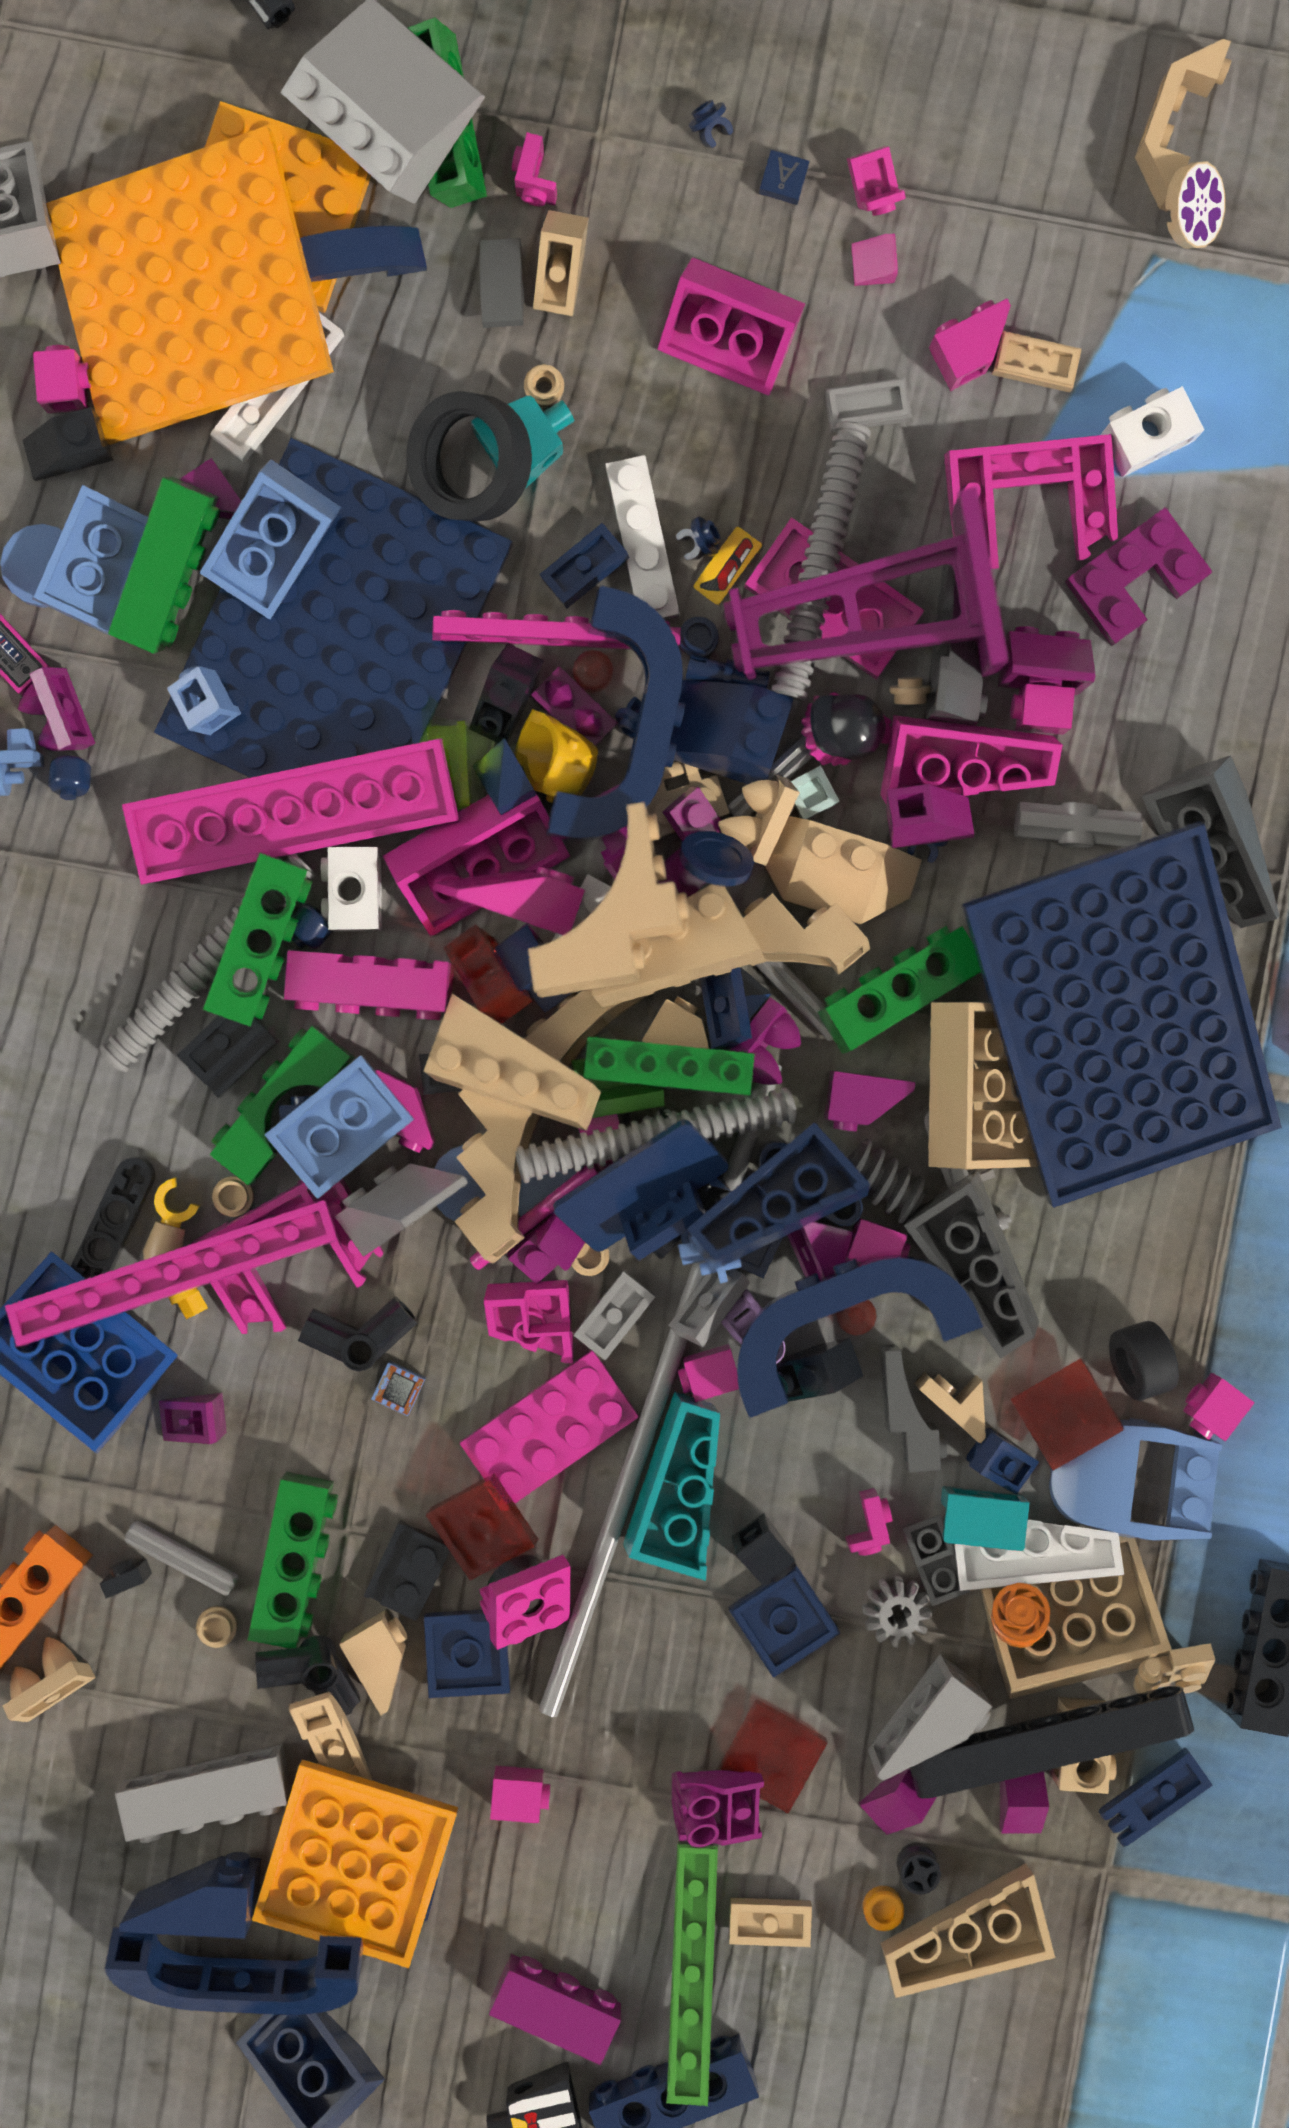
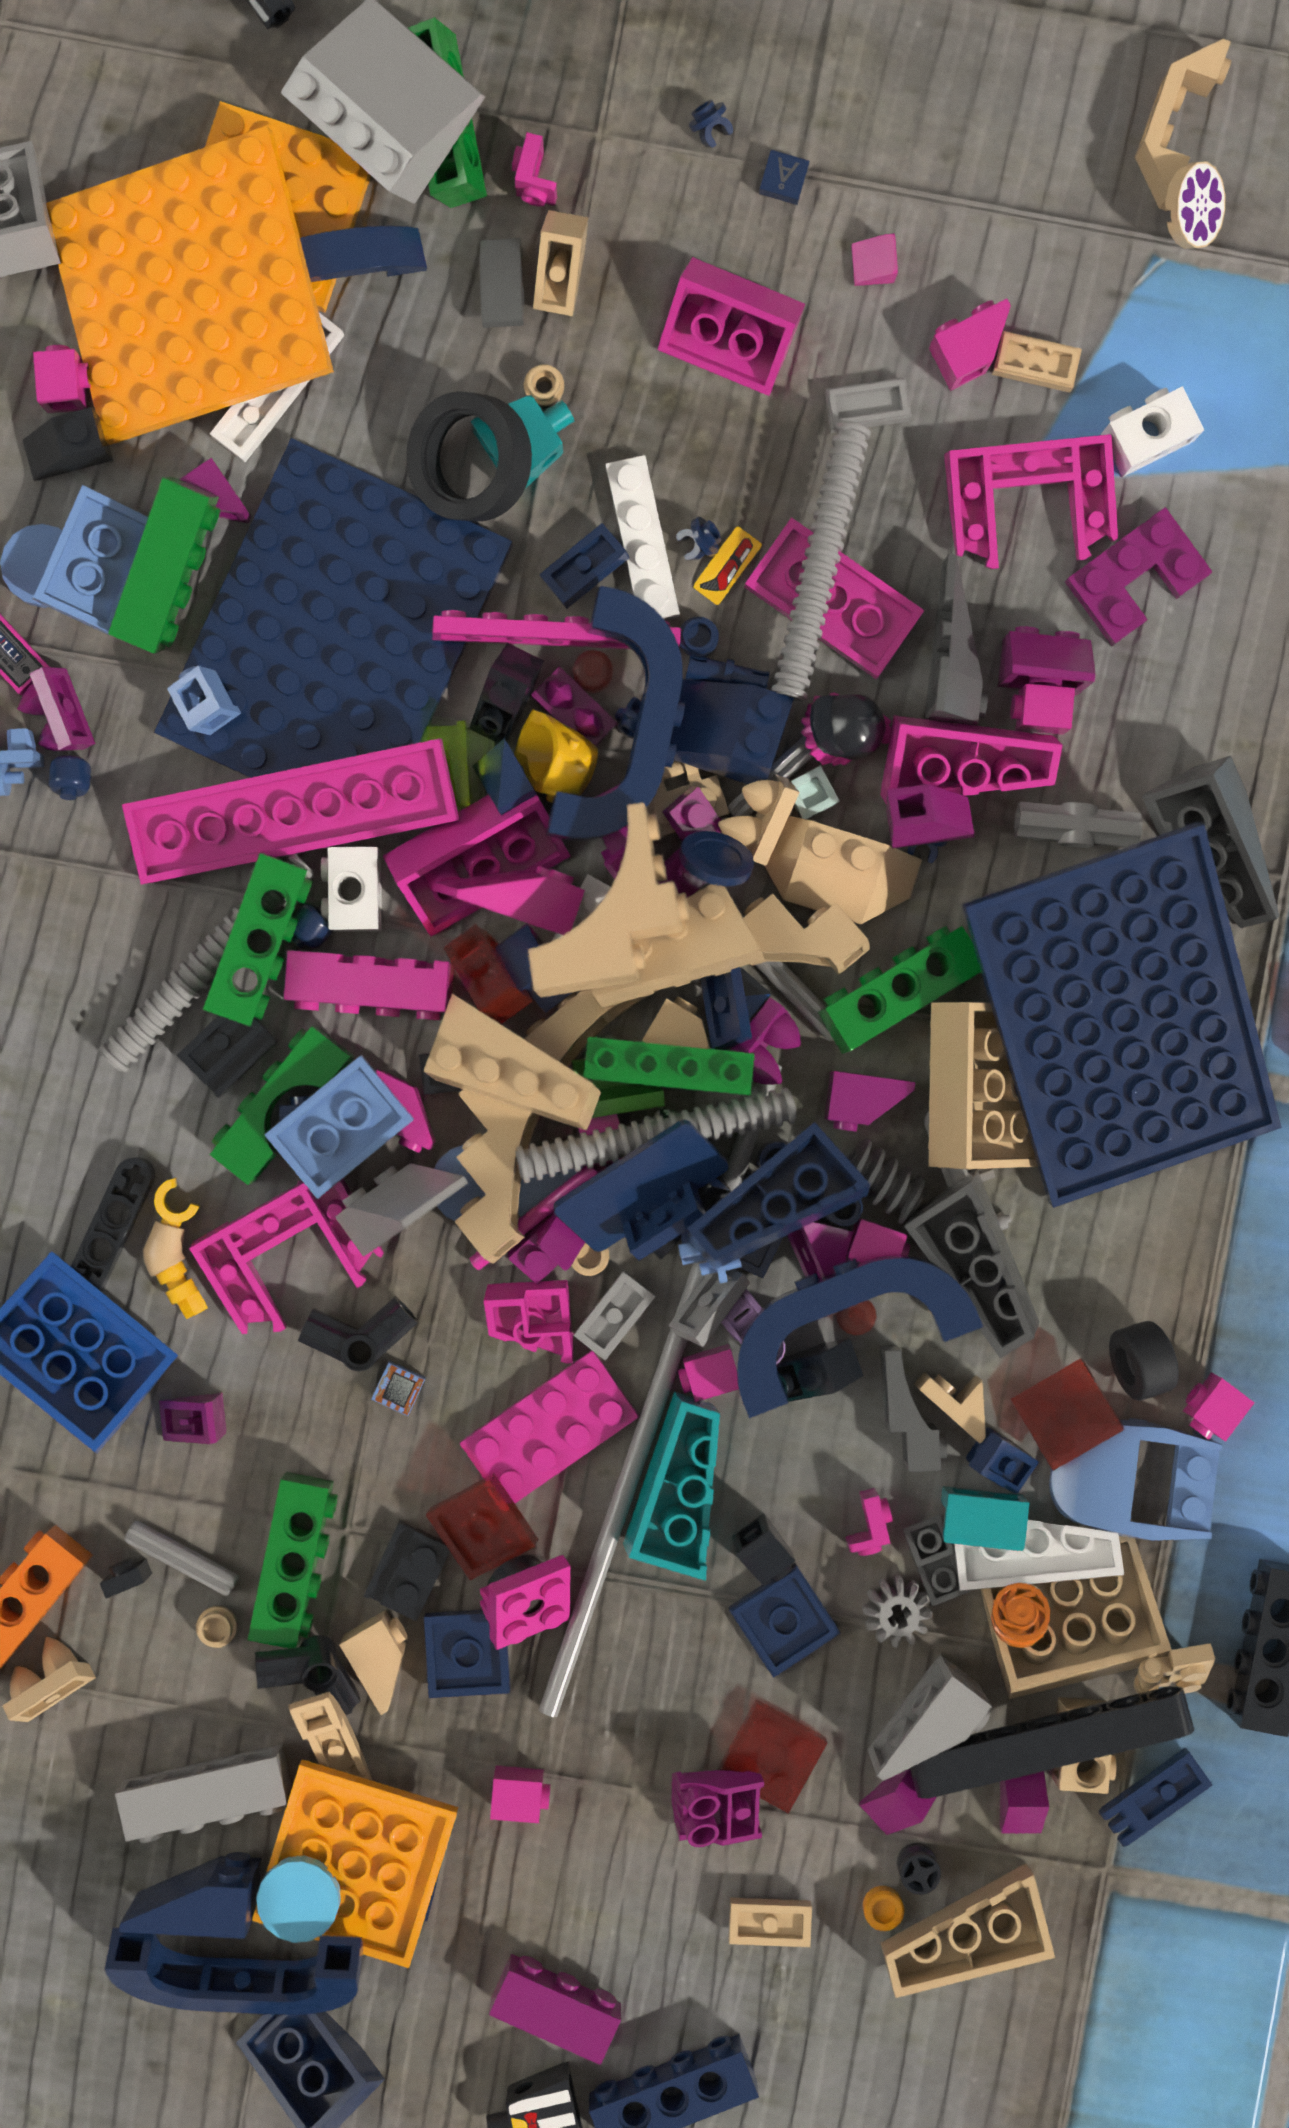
(171, 1273): dark pink plate -> none
(232, 1196): tan plate -> none
(269, 539): medium blue slope -> none
(298, 1899): none -> medium azure tile
(692, 1975): bright green tile -> none
(875, 181): dark pink bracket -> none
(910, 691): tan plate -> none
(975, 585): magenta piece -> none

